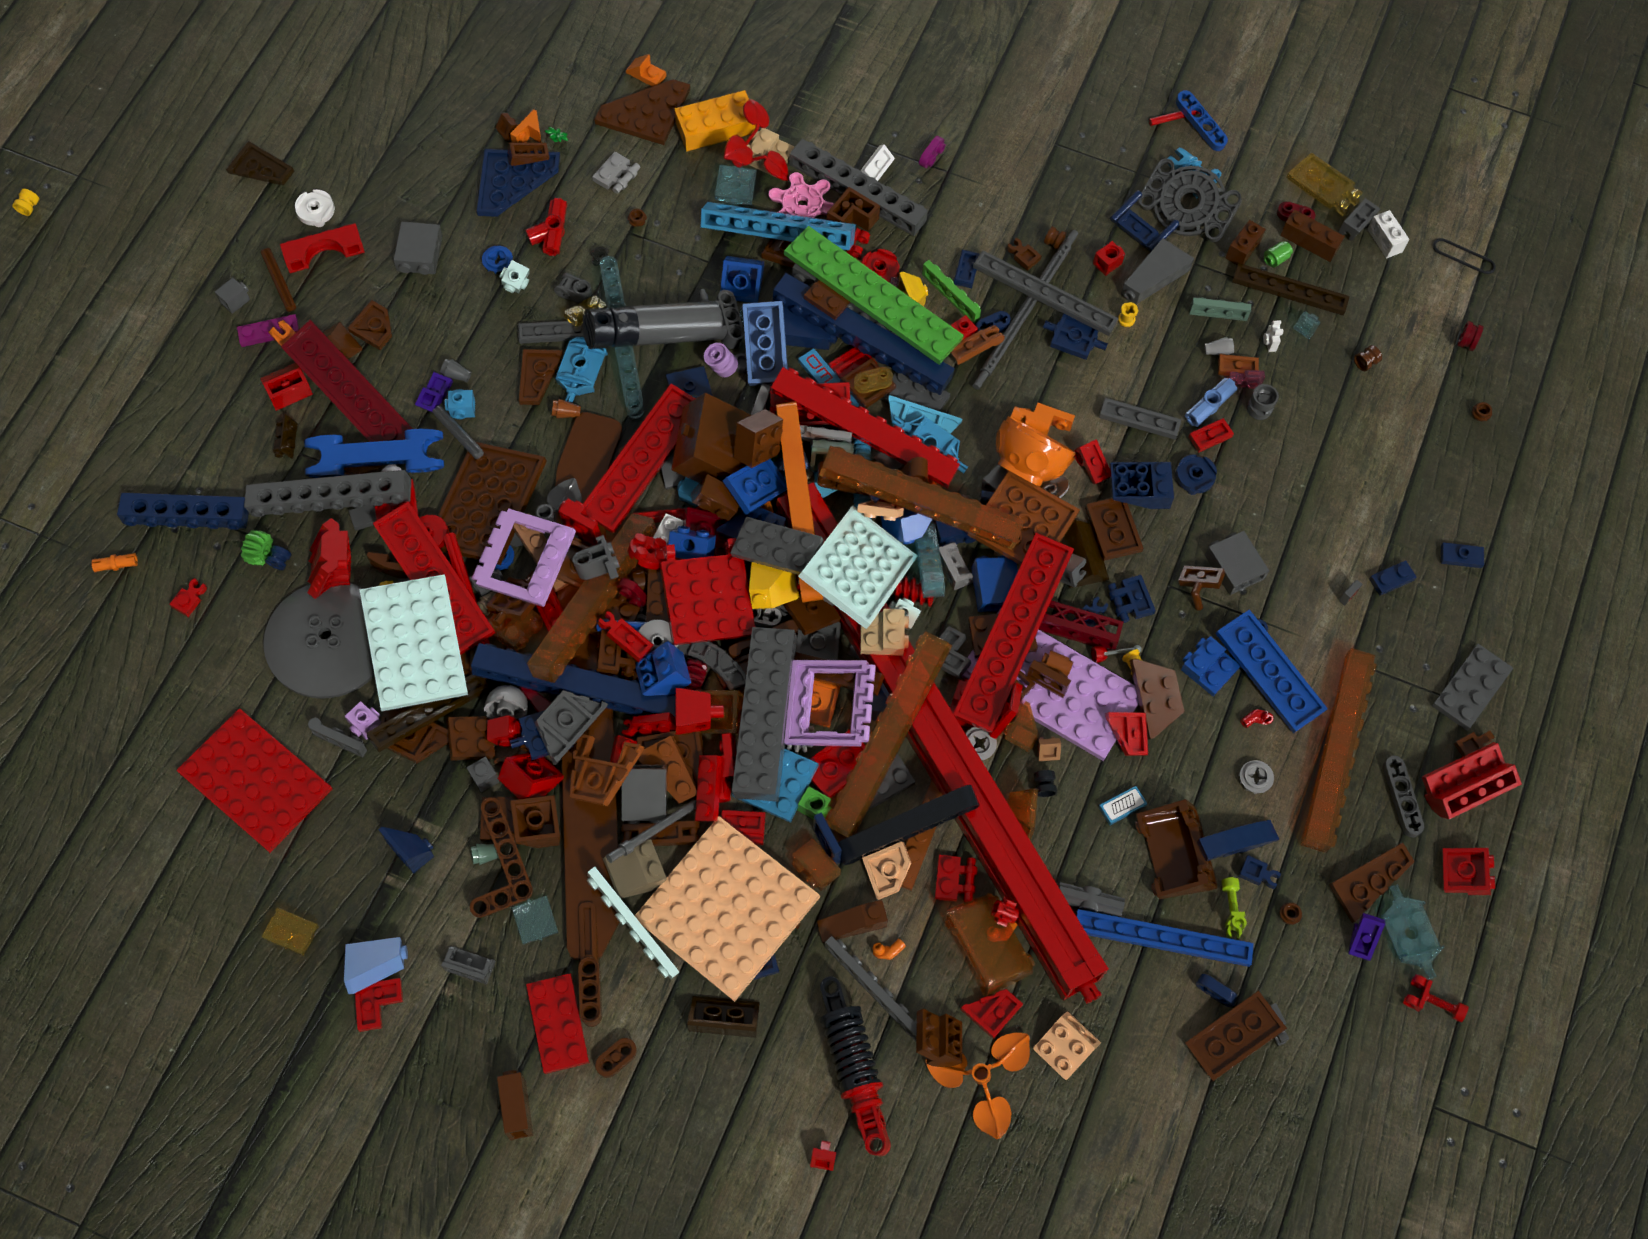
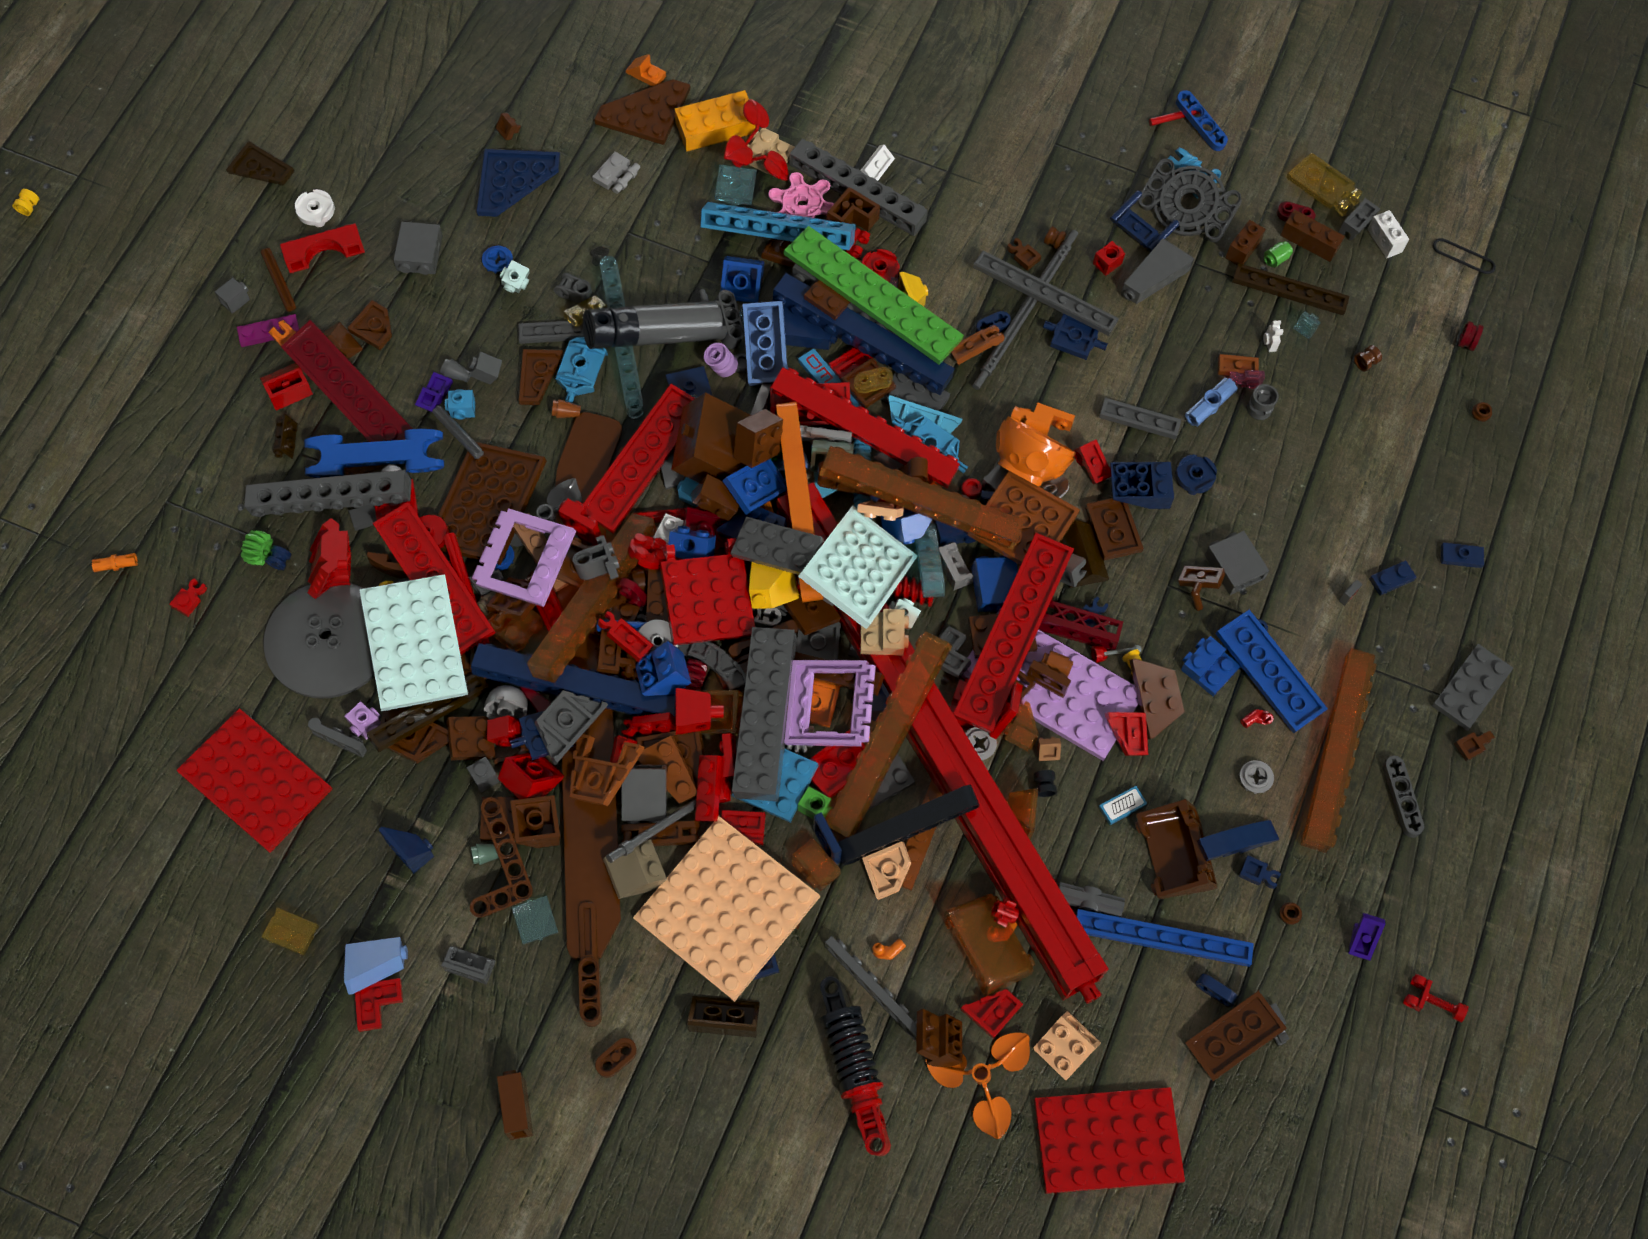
(194, 505): dark blue brick -> none
(484, 367): none -> dark grey brick
(516, 151): reddish brown slope -> none
(527, 128): orange slope -> none
(545, 232): red piece -> none
(556, 135): green plant -> none
(557, 1023): red plate -> none
(637, 214): reddish brown plate -> none
(637, 931): light aqua plate -> none
(822, 1157): red tile -> none
(854, 921): reddish brown slope -> none
(929, 155): magenta plate -> none
(948, 289): bright green plate -> none
(948, 878): red plate -> none
(965, 272): dark blue plate -> none
(965, 327): red plate -> none
(971, 488): none -> red tile
(1108, 1140): none -> red plate
(1128, 314): yellow bush -> none
(1137, 596): dark blue plate -> none
(1211, 435): red plate -> none
(1220, 309): sand green plate -> none
(1220, 346): light grey cone -> none
(1235, 918): lime bar -> none
(1365, 884): reddish brown wing -> none
(1411, 914): clear light blue plate -> none
(1468, 871): red plate -> none
(1469, 781): red brick -> none

